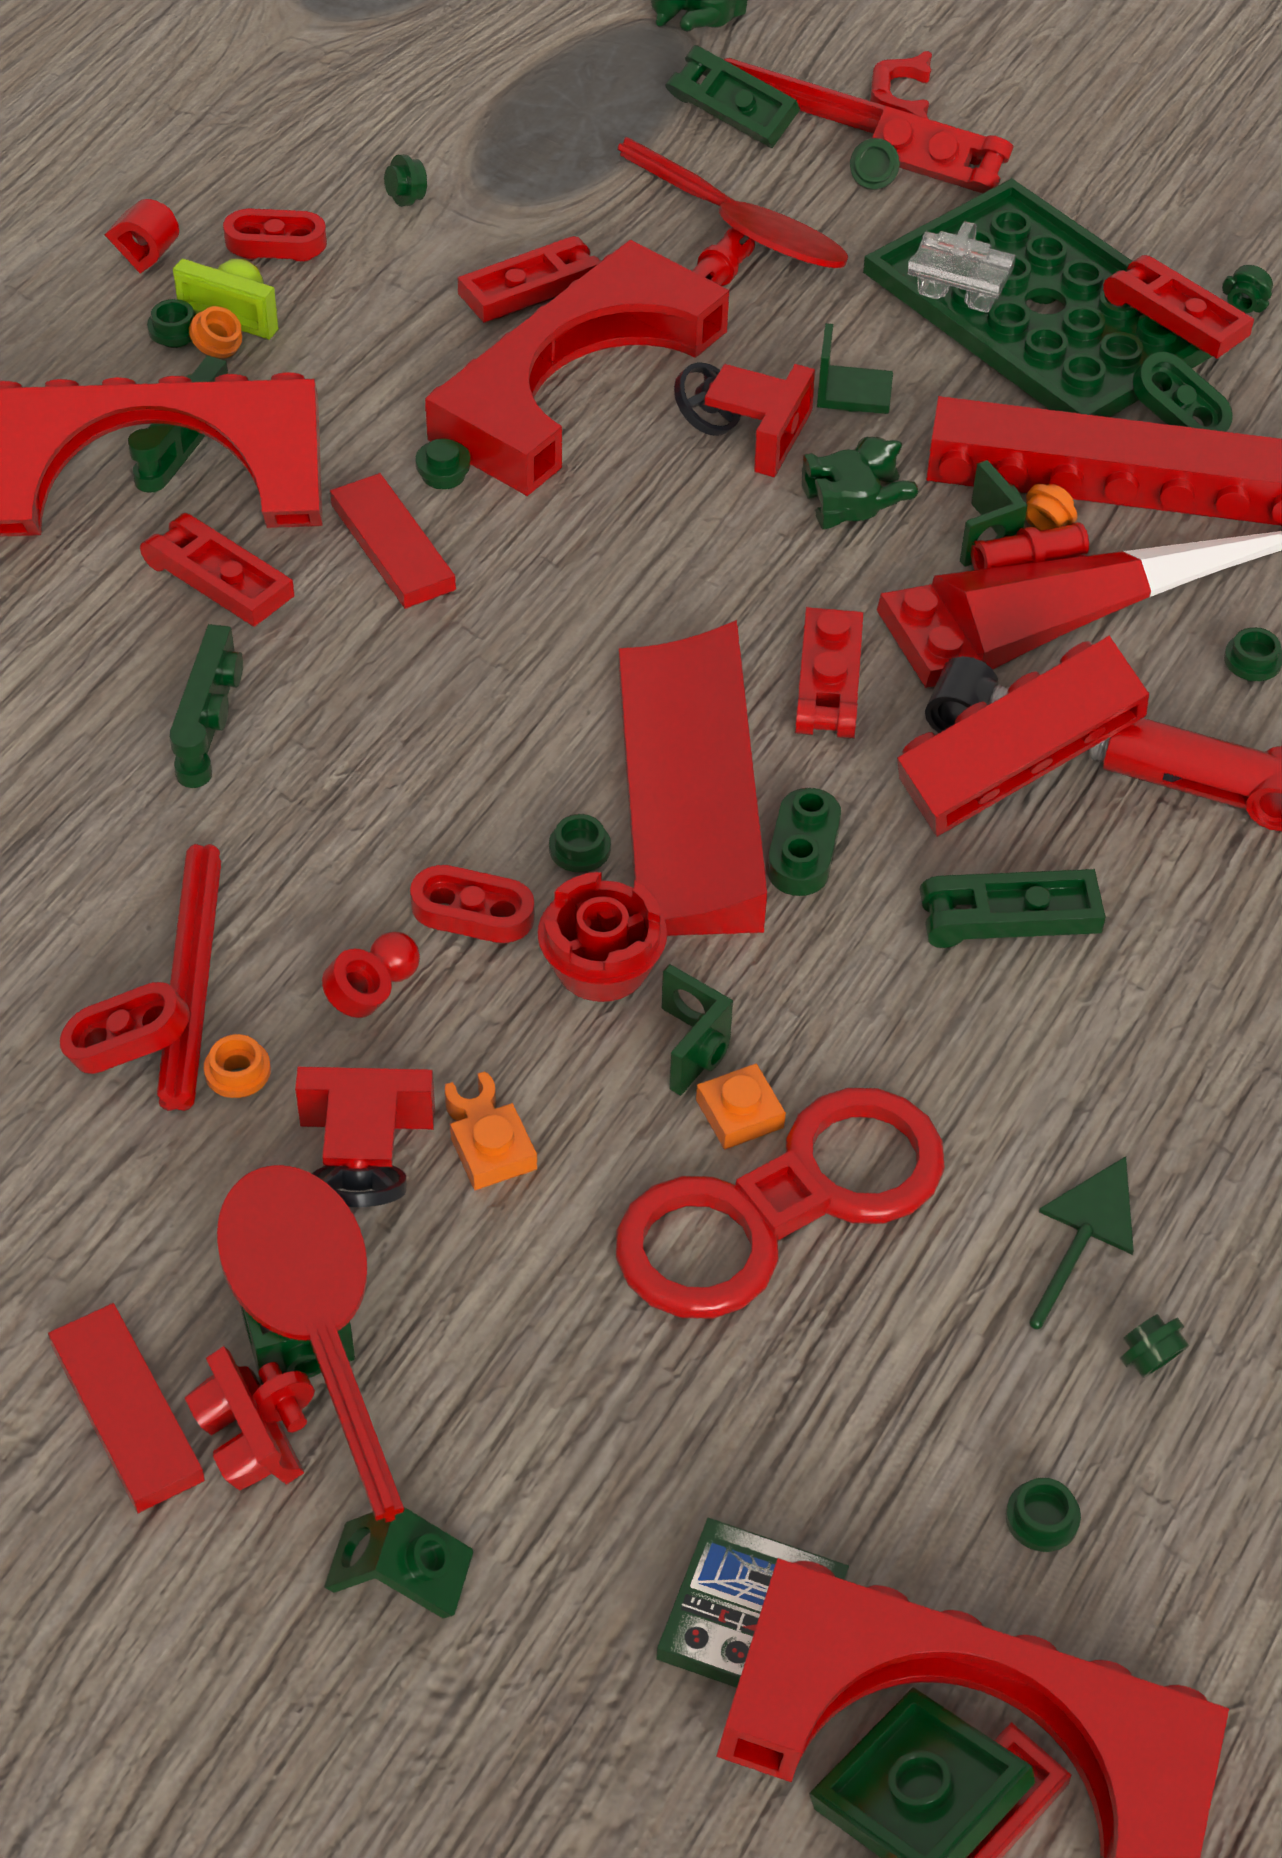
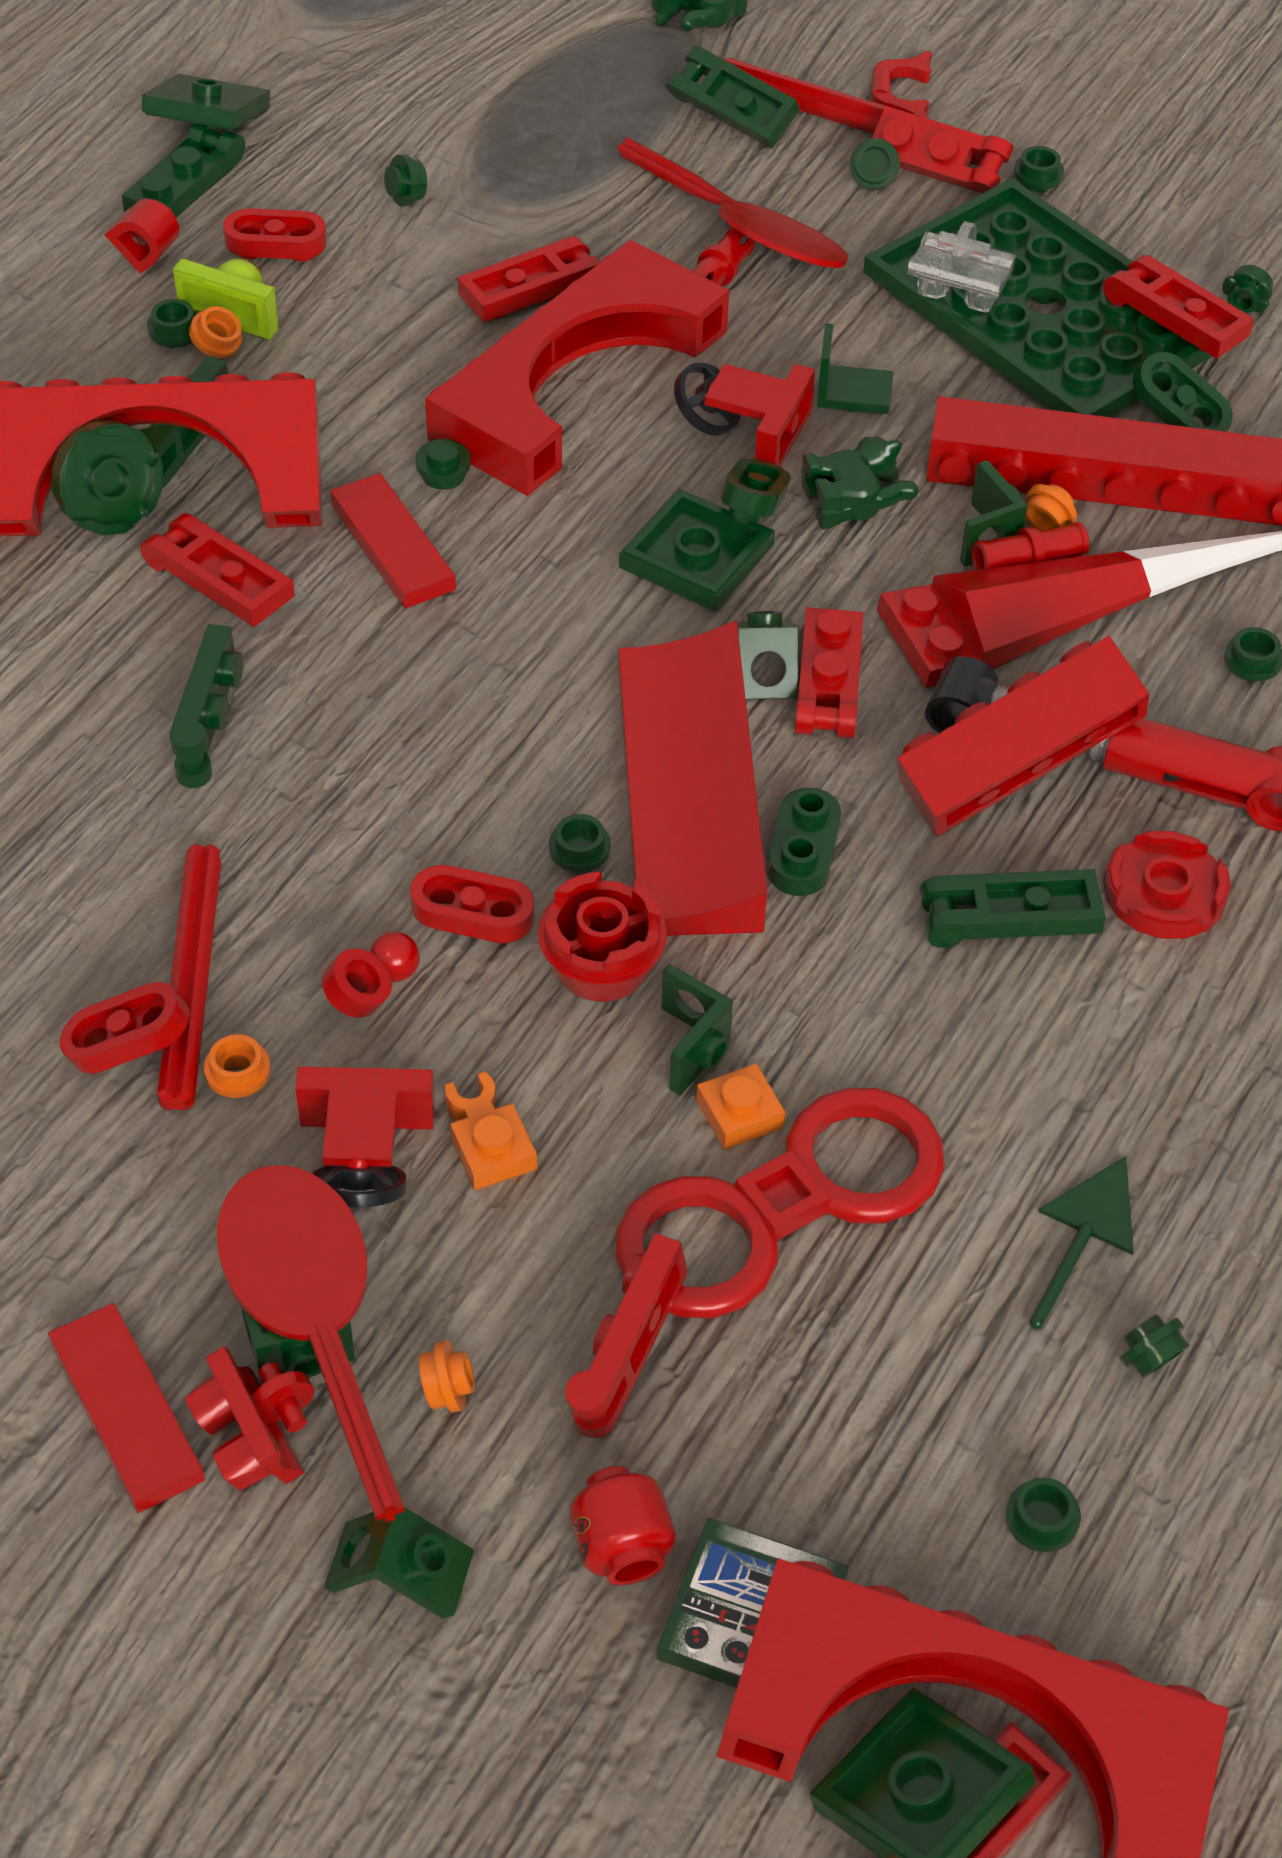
(107, 477): none -> dark green tile
(188, 169): none -> dark green plate
(205, 101): none -> dark green plate
(446, 1377): none -> orange plate
(622, 1525): none -> red head
(627, 1338): none -> red plate
(696, 549): none -> dark green plate
(754, 489): none -> dark green plate
(764, 633): none -> bracket
(1039, 169): none -> dark green plate
(1166, 885): none -> red tile

